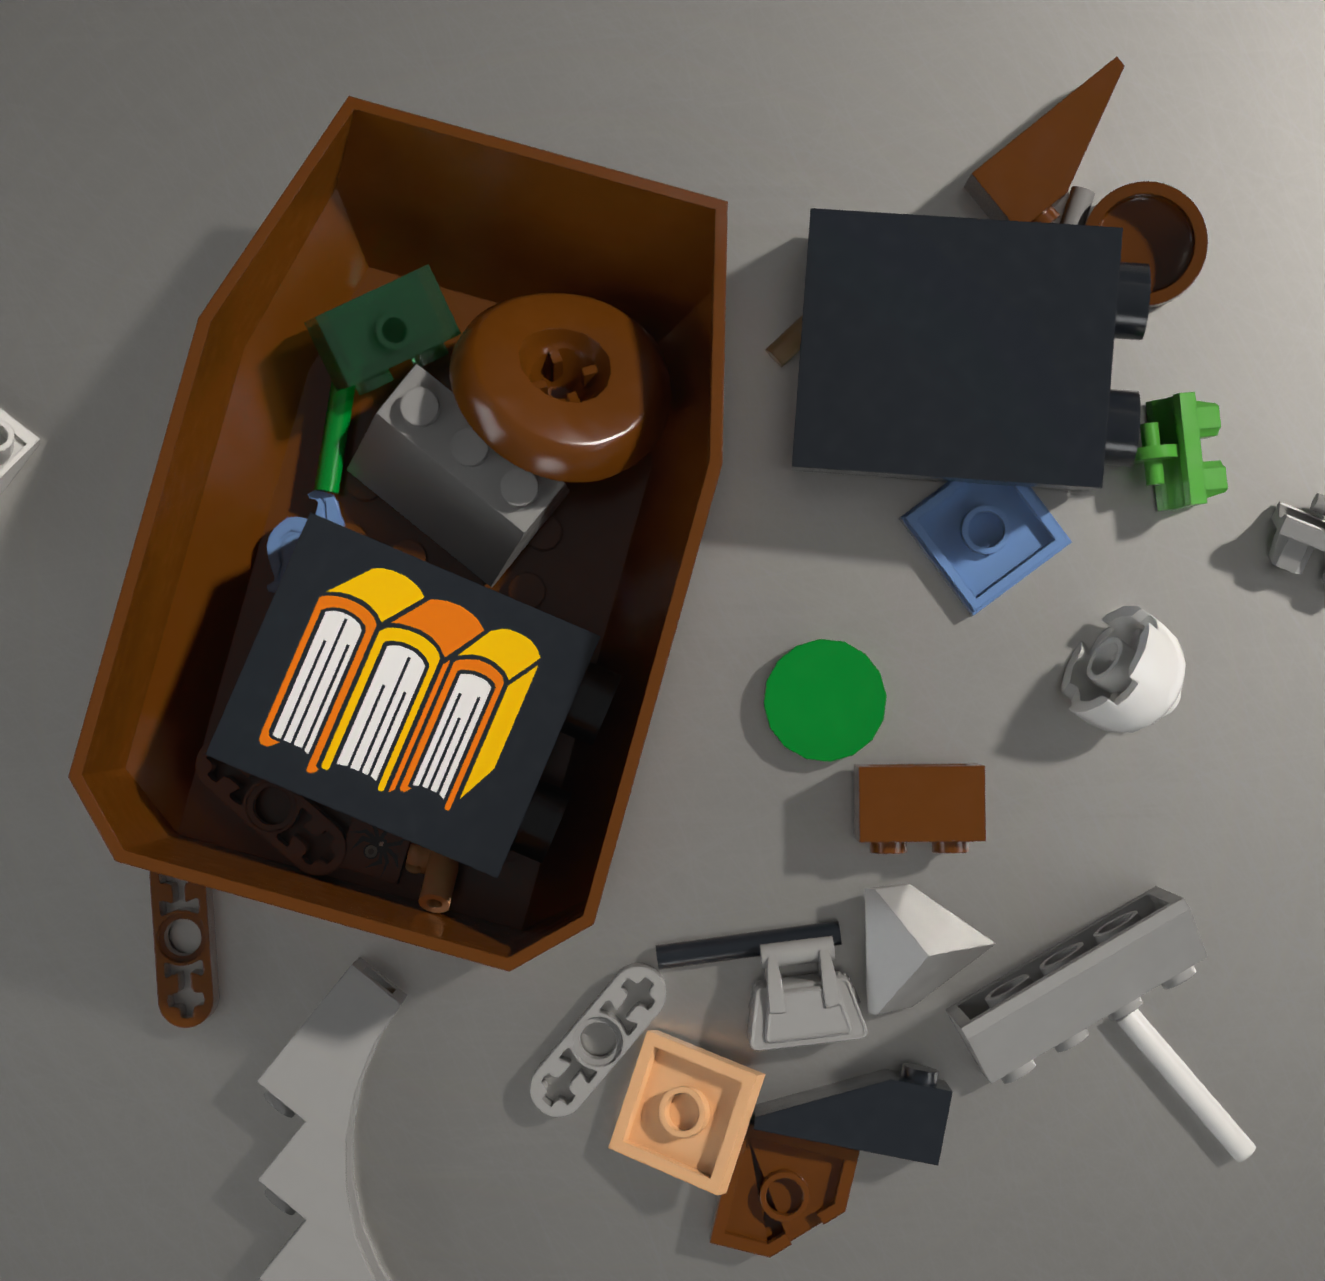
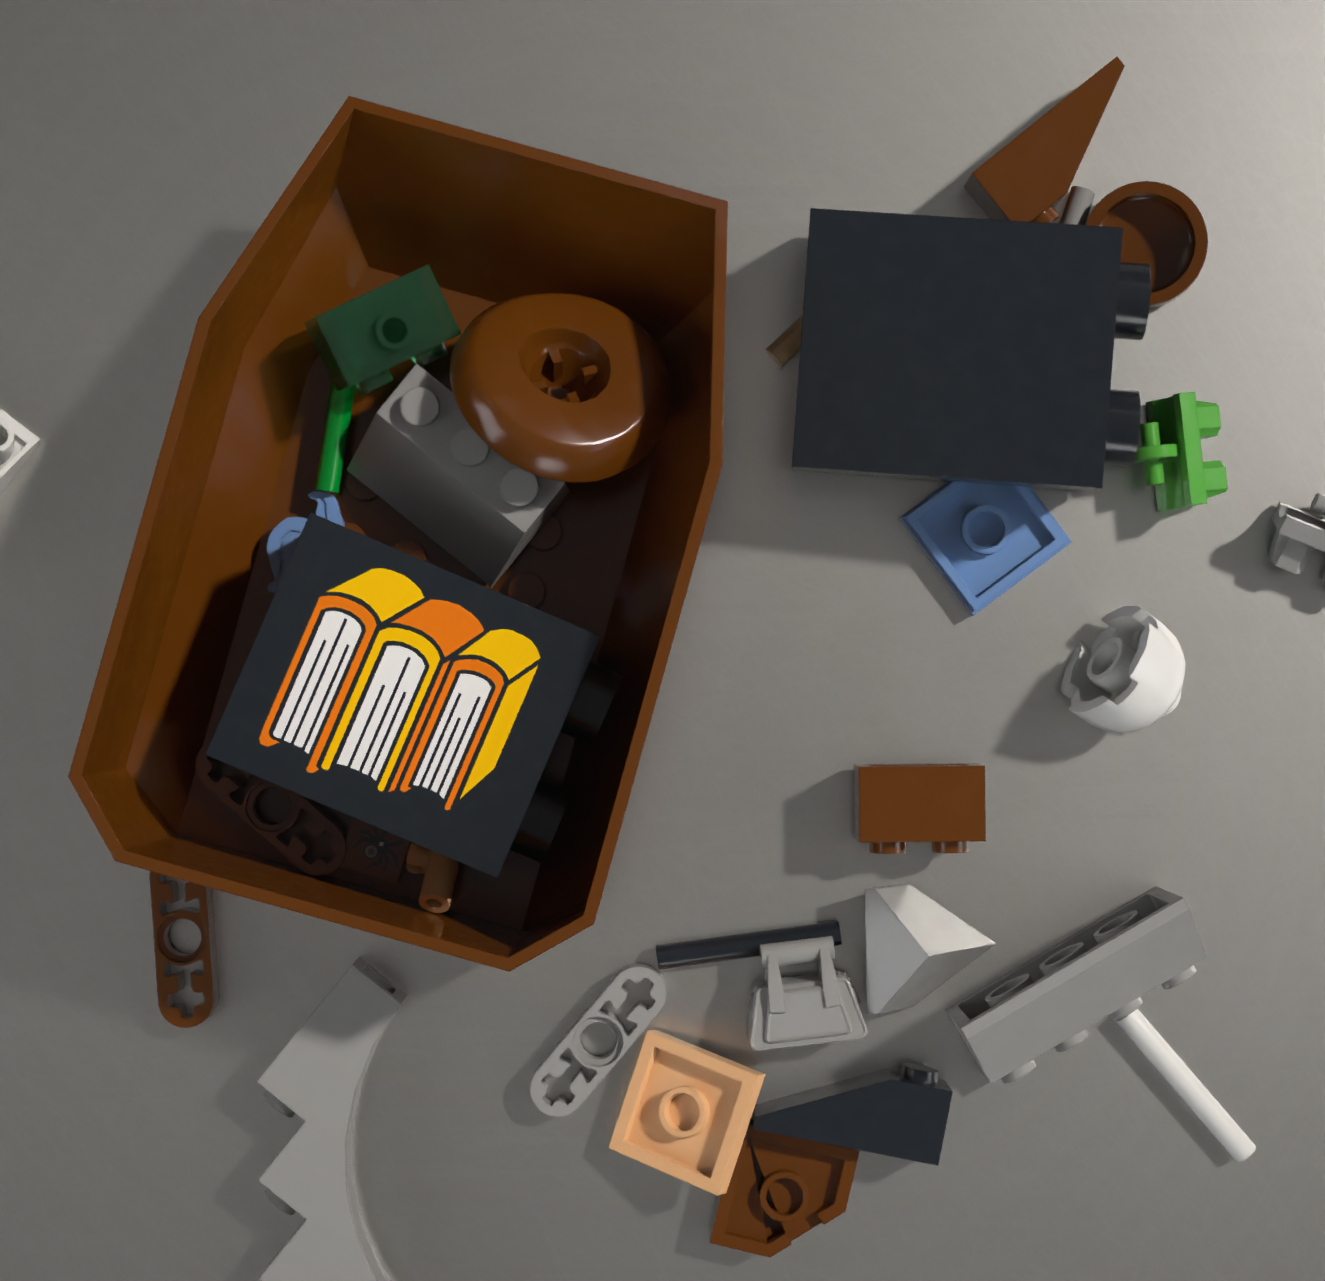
(824, 700): green tile -> none

